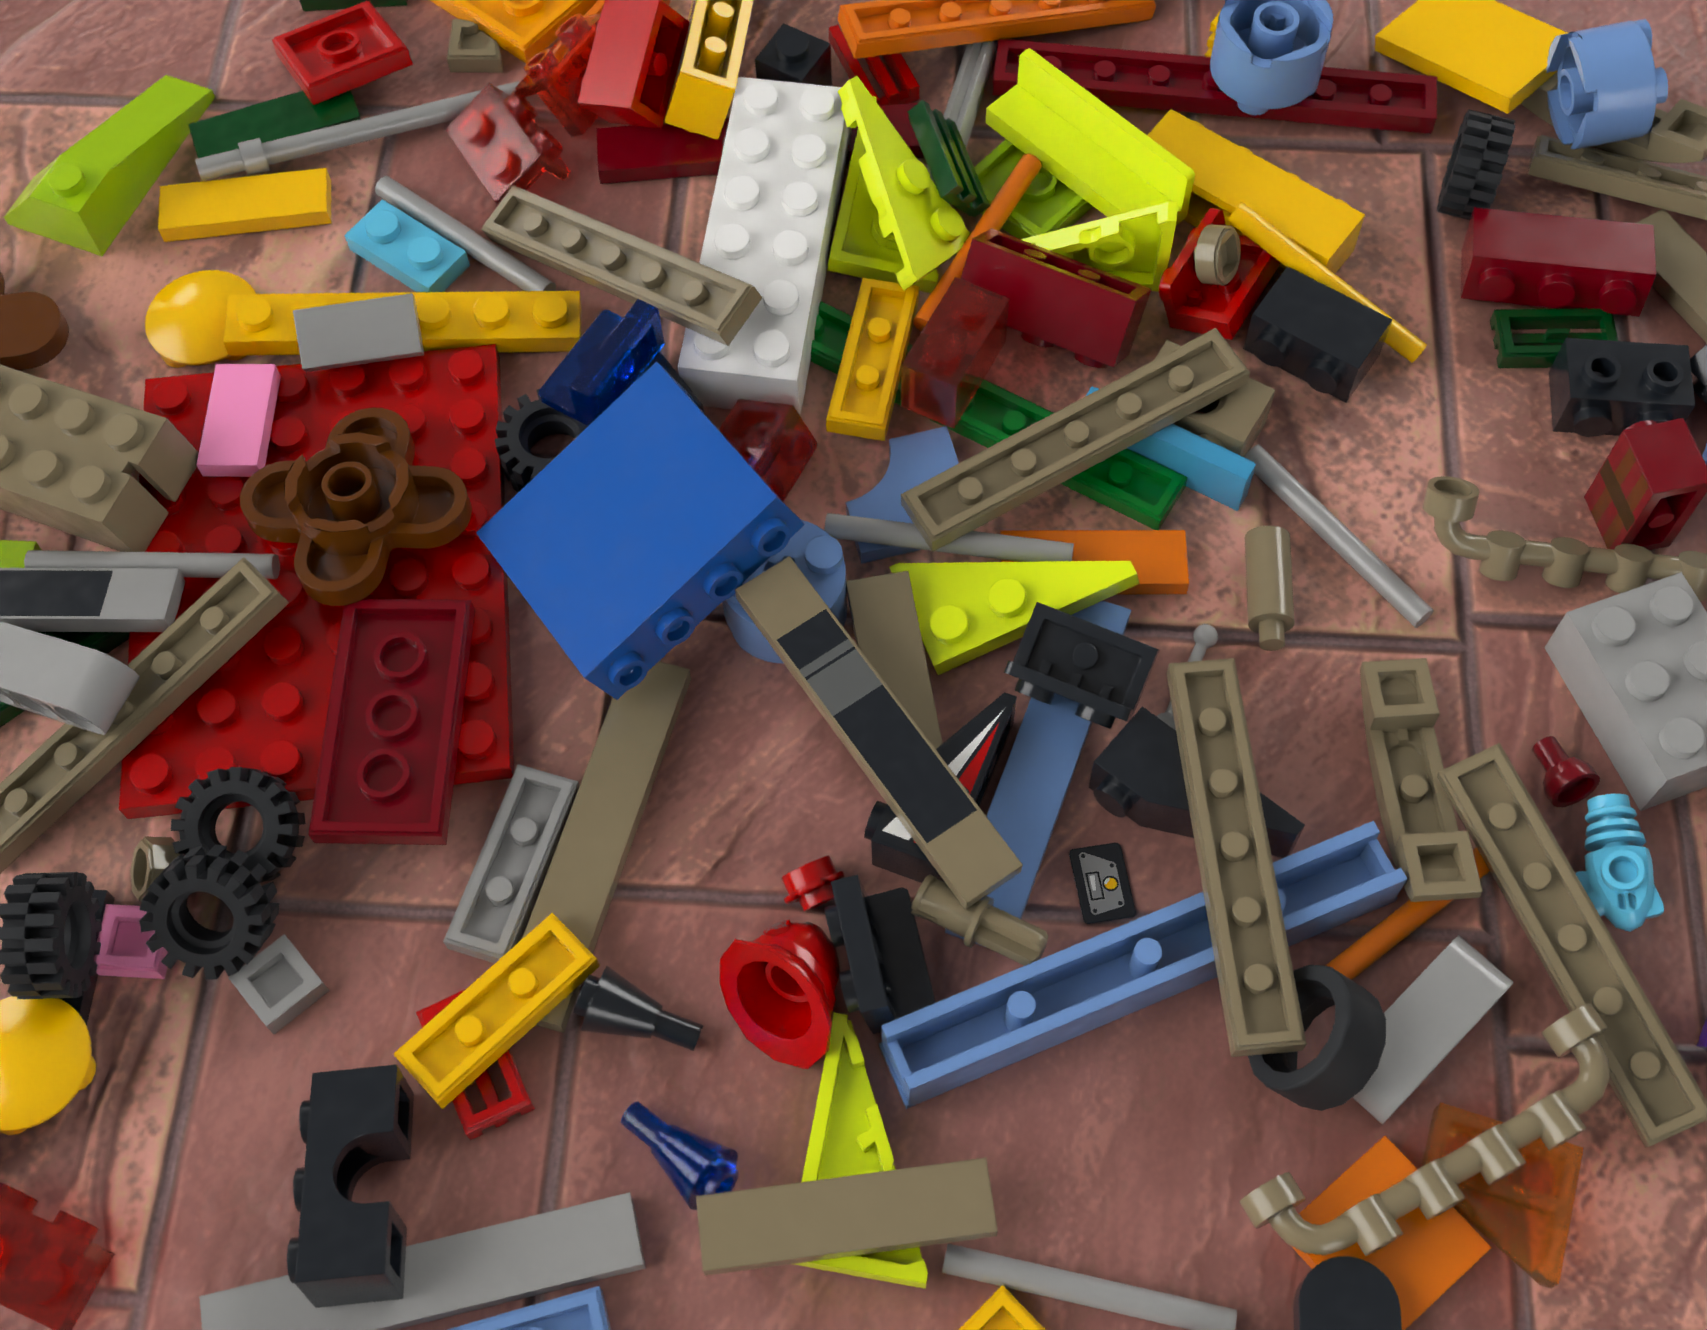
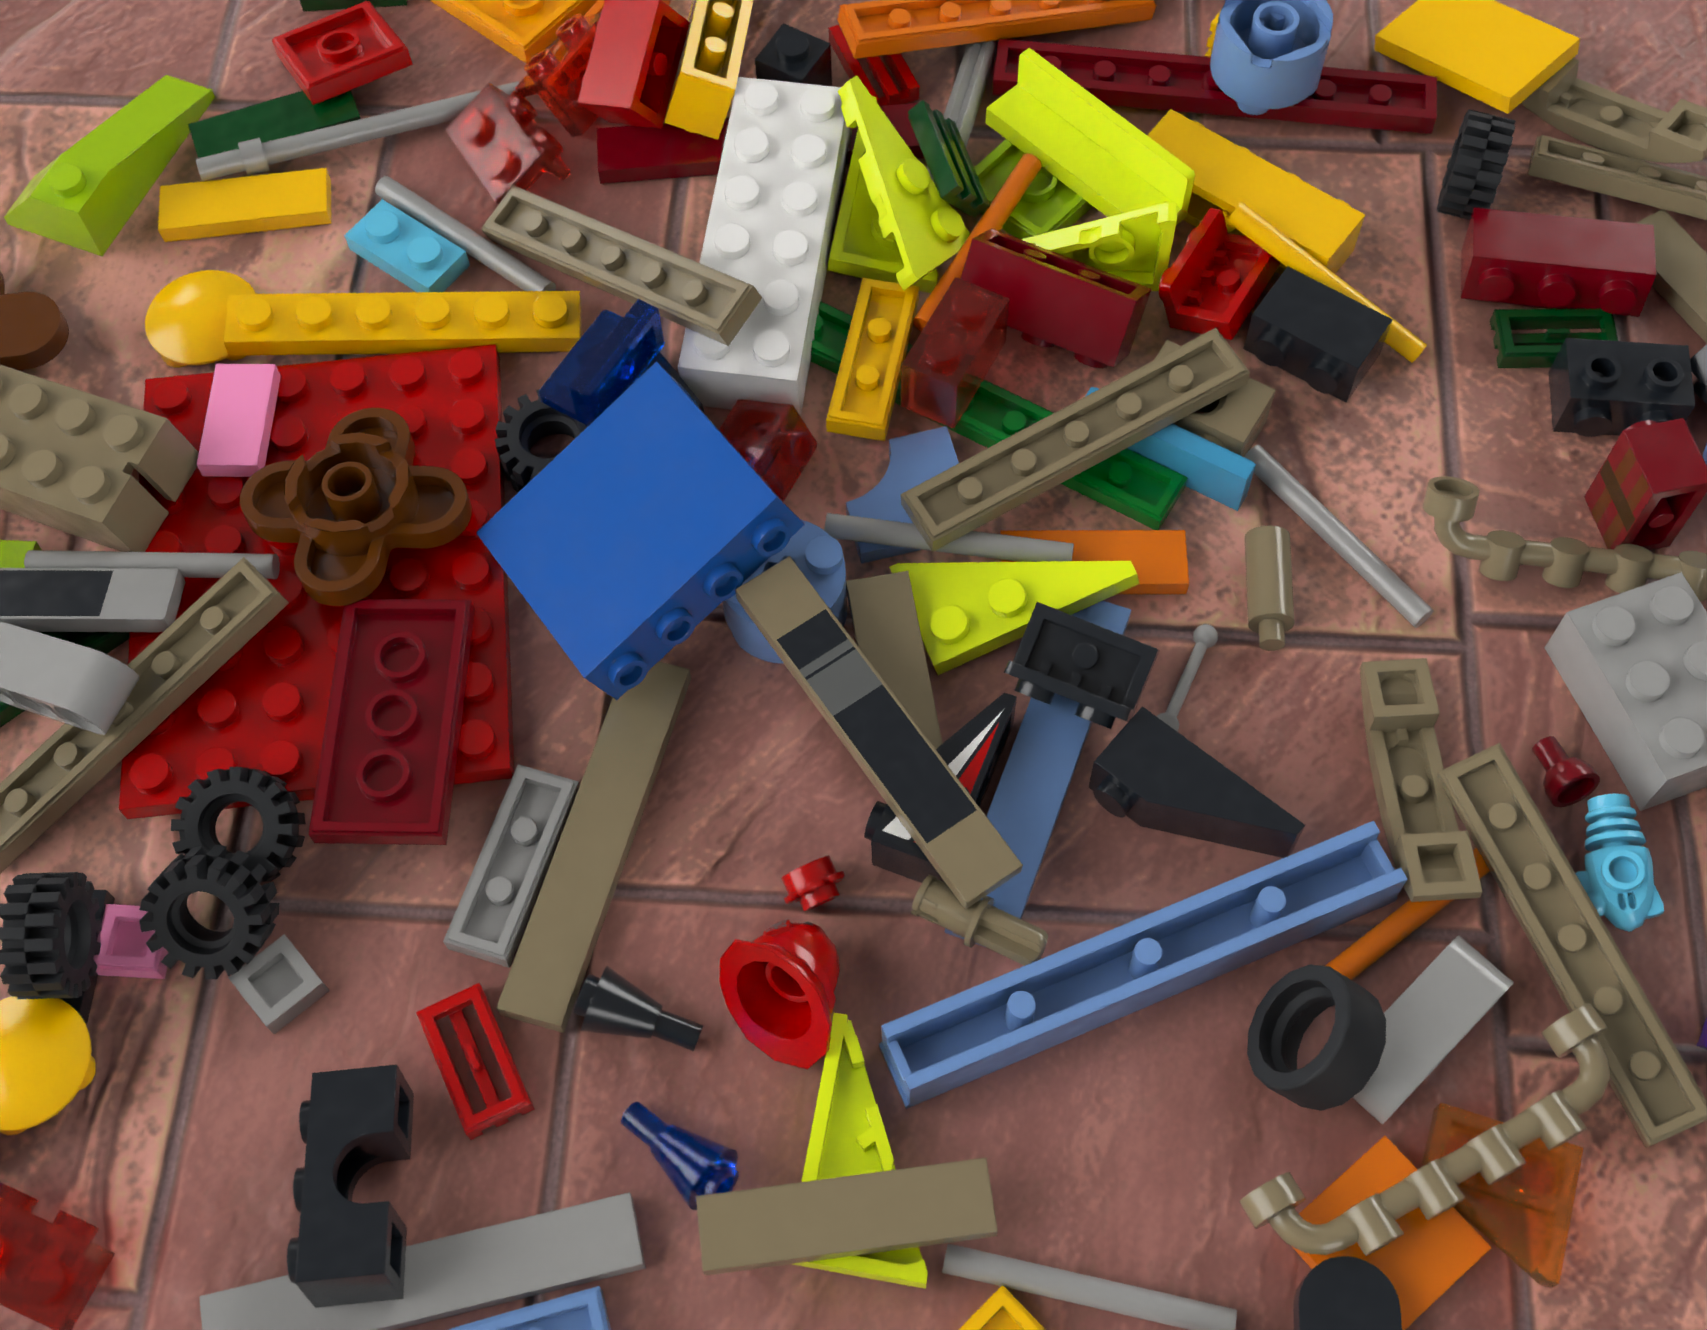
(149, 861): dark tan tile -> none
(358, 332): light grey tile -> none
(472, 49): dark tan tile -> none
(496, 1010): yellow tile -> none
(883, 951): black bracket -> none
(1102, 883): black sticker -> none
(1217, 254): dark tan tile -> none
(1235, 860): dark tan tile -> none
(1605, 84): medium blue brick -> none

